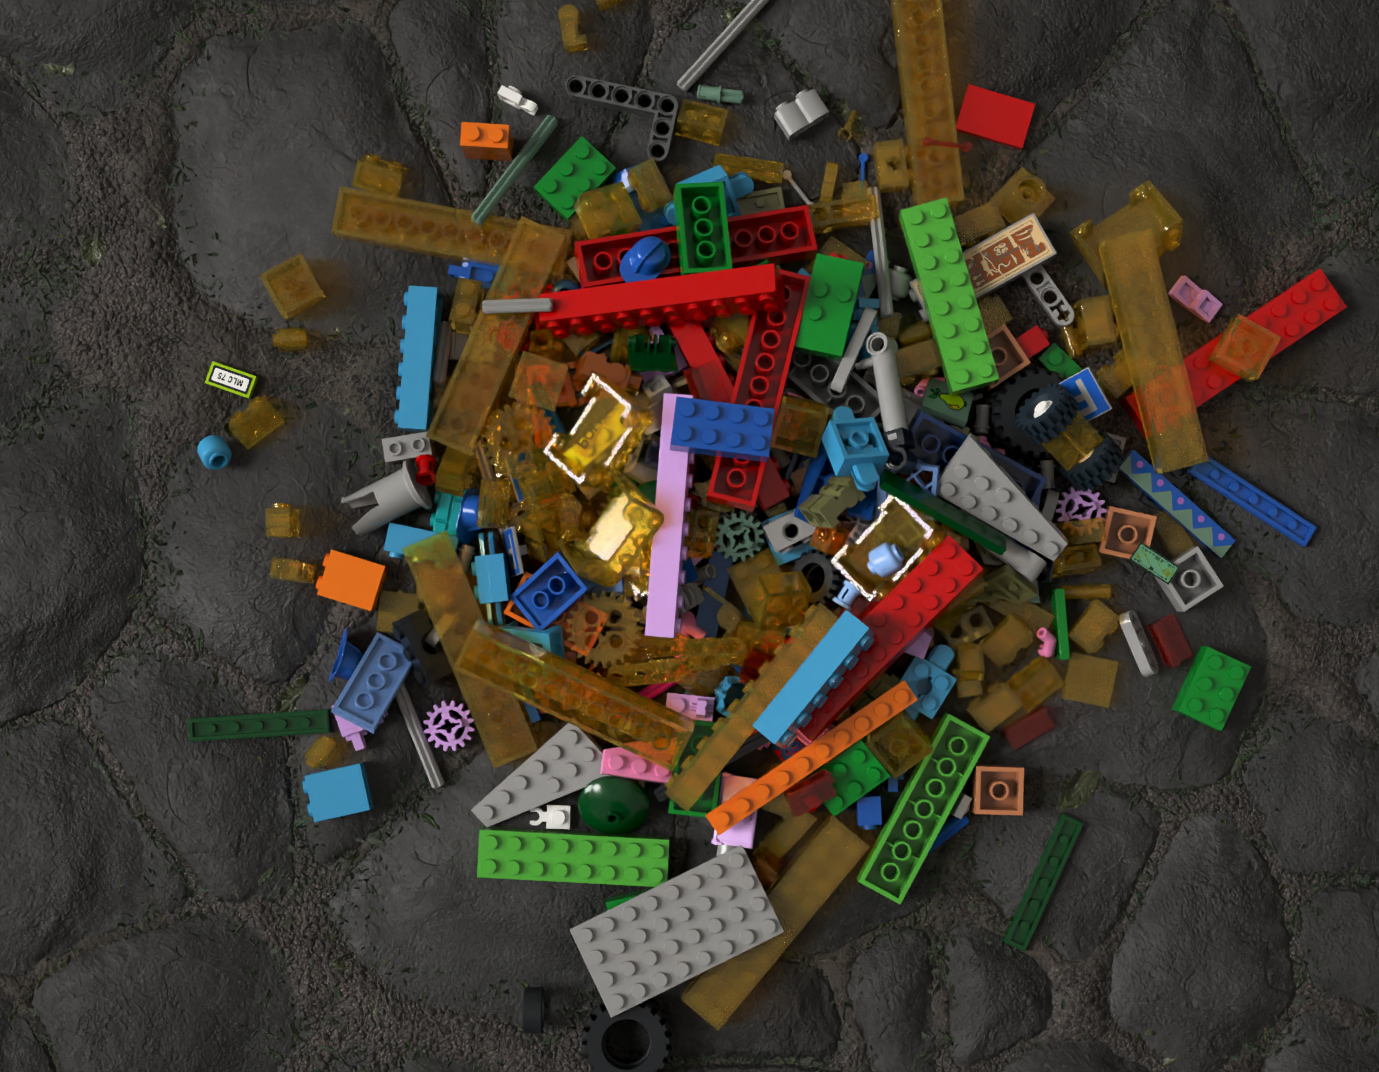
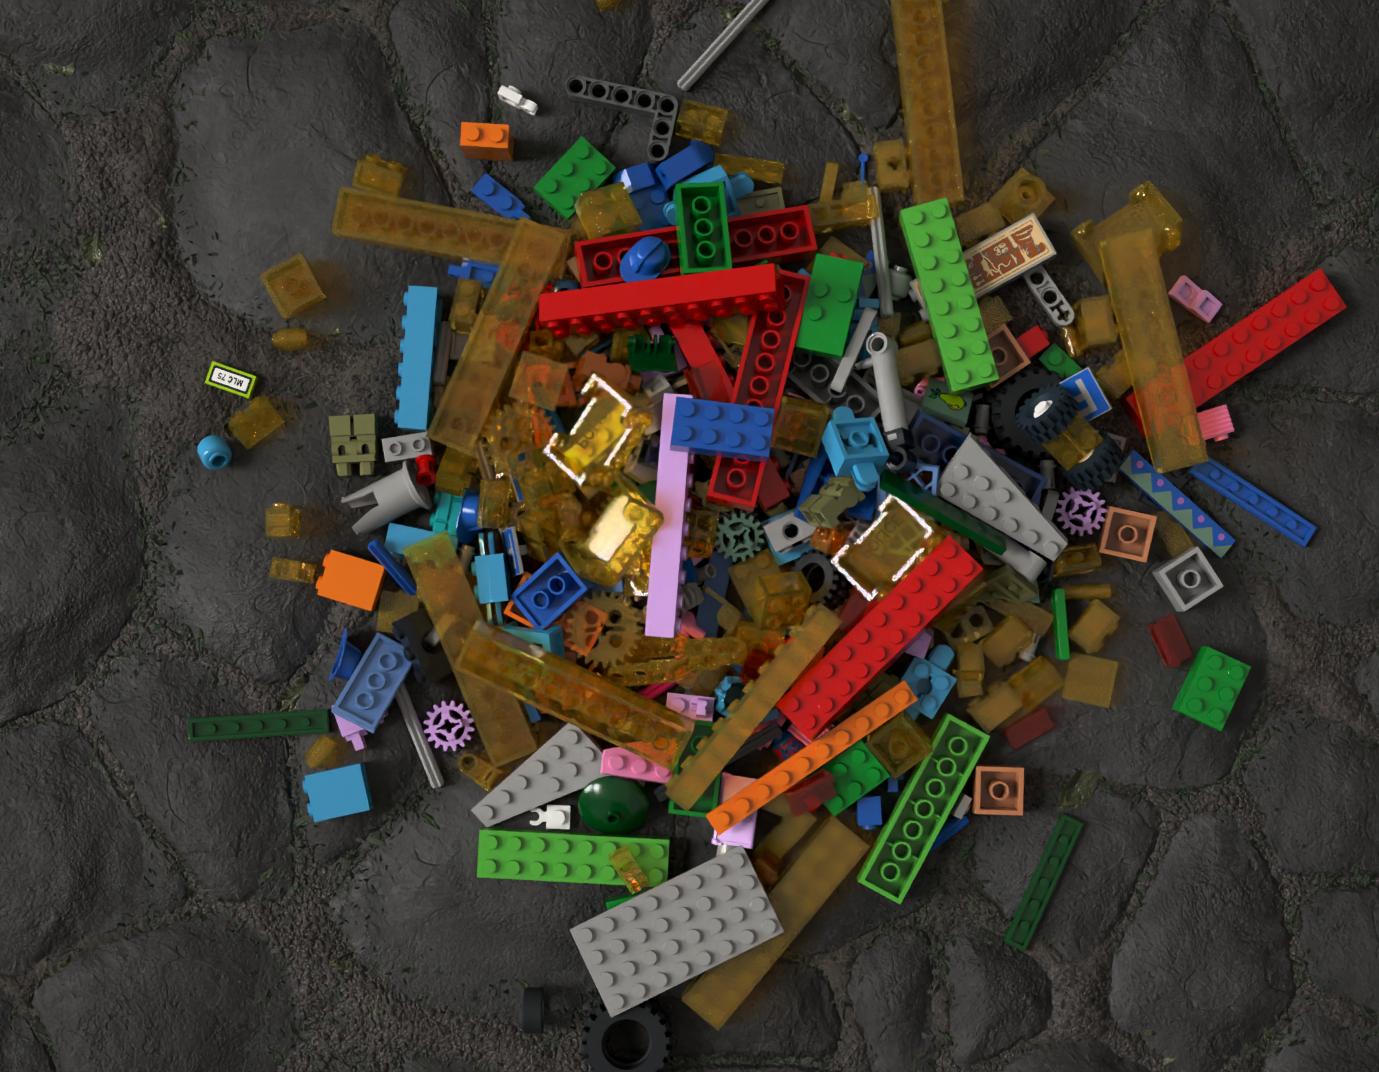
(342, 431): none -> olive hips
(392, 566): none -> blue axle
(480, 770): none -> clear yellow piece
(499, 198): none -> blue hinge
(514, 170): sand green axle -> none
(517, 305): light grey axle -> none
(569, 22): clear yellow leg -> none
(628, 869): none -> clear yellow leg
(649, 185): clear yellow bracket -> none
(685, 164): none -> blue piece
(719, 94): sand green axle -> none
(727, 342): clear yellow bush -> none
(787, 175): light grey hinge -> none
(800, 114): light grey brick -> none
(814, 680): dark azure brick -> none
(847, 595): light blue bush -> none
(848, 125): clear yellow hand -> none
(885, 559): light blue head -> none
(966, 146): clear red hinge -> none
(995, 117): red tile -> none
(1028, 653): none -> light grey pin
(1049, 640): bright pink arm -> none
(1083, 530): clear yellow plate -> none
(1138, 643): light grey beam -> none
(1154, 563): clear green sticker -> none
(1215, 423): none -> bright pink brick
(1244, 348): clear yellow brick -> none

